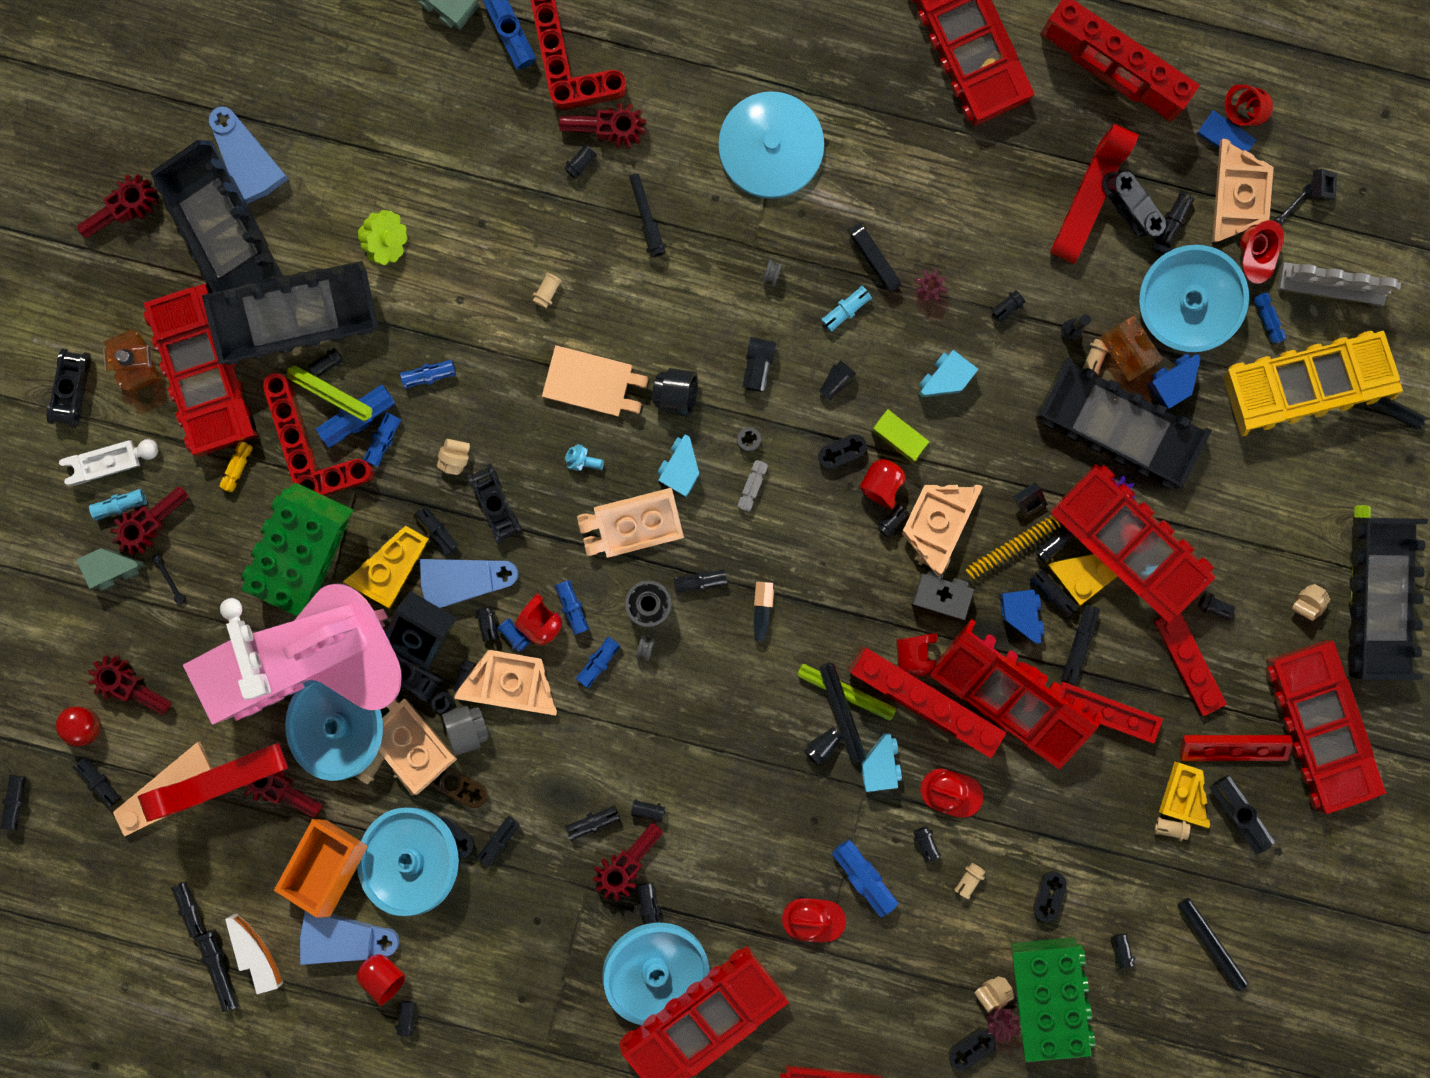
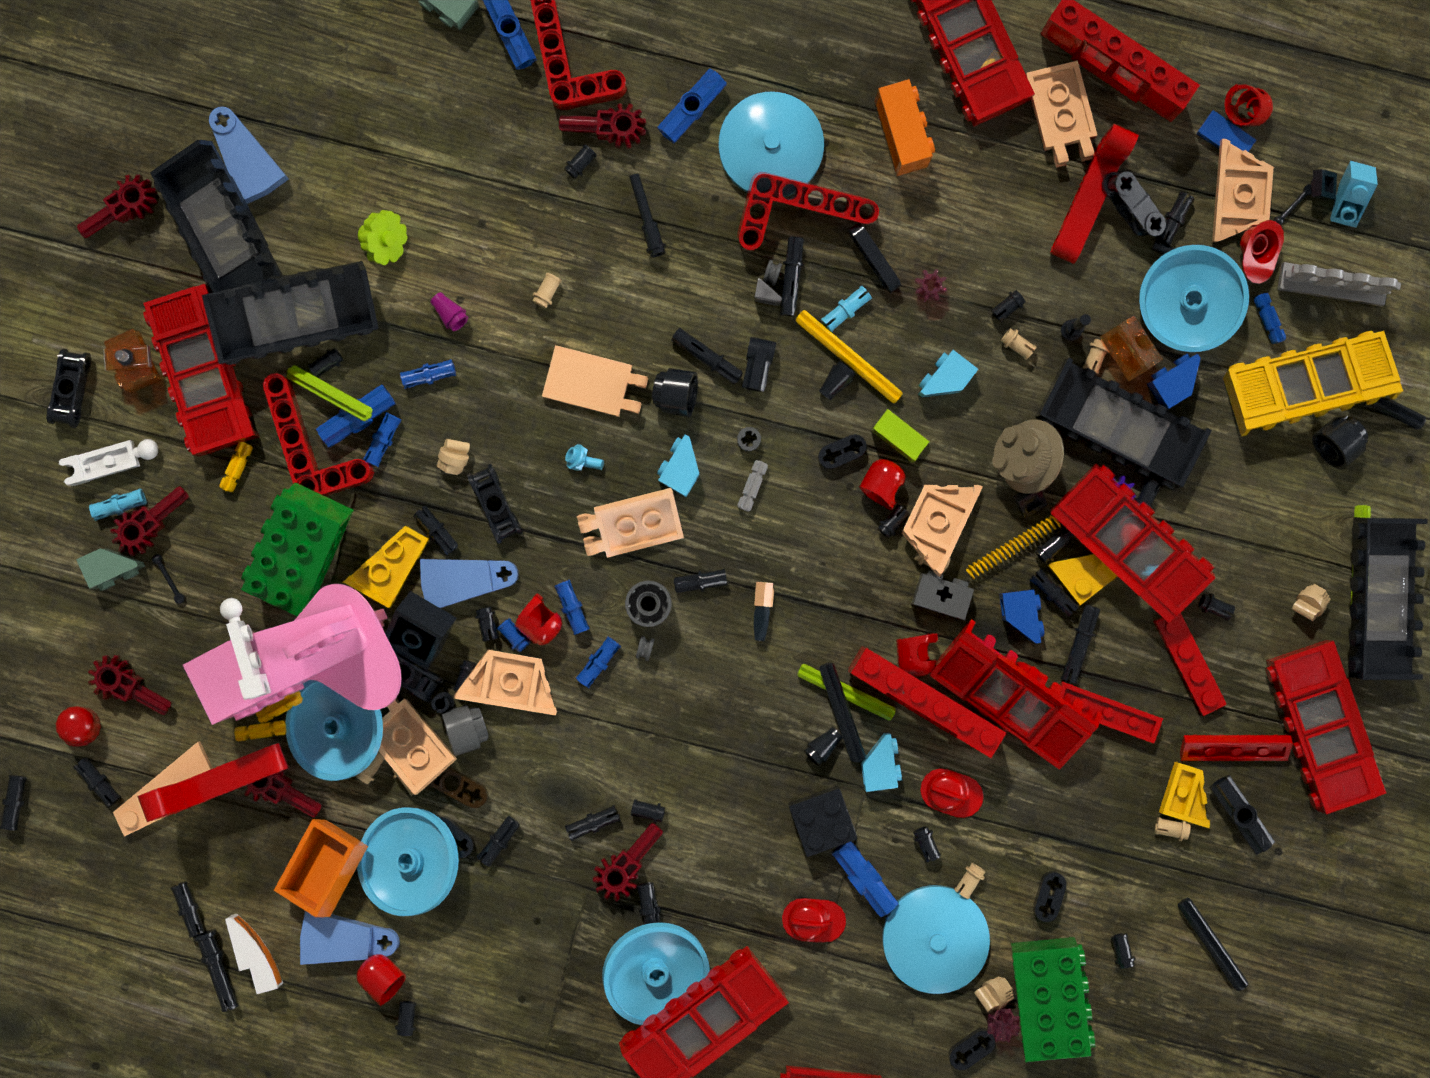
(260, 730): none -> yellow axle
(276, 709): none -> yellow axle
(451, 314): none -> magenta cone
(703, 93): none -> blue piece
(707, 356): none -> black axle
(766, 295): none -> flat silver slope
(791, 276): none -> black axle
(800, 199): none -> red beam
(822, 821): none -> black brick
(848, 356): none -> yellow axle
(904, 127): none -> orange piece
(936, 939): none -> medium azure dish
(1018, 343): none -> tan pin
(1029, 456): none -> dark tan piece
(1063, 111): none -> light nougat tile
(1149, 492): none -> black pin
(1341, 441): none -> black piece
(1354, 193): none -> medium azure slope

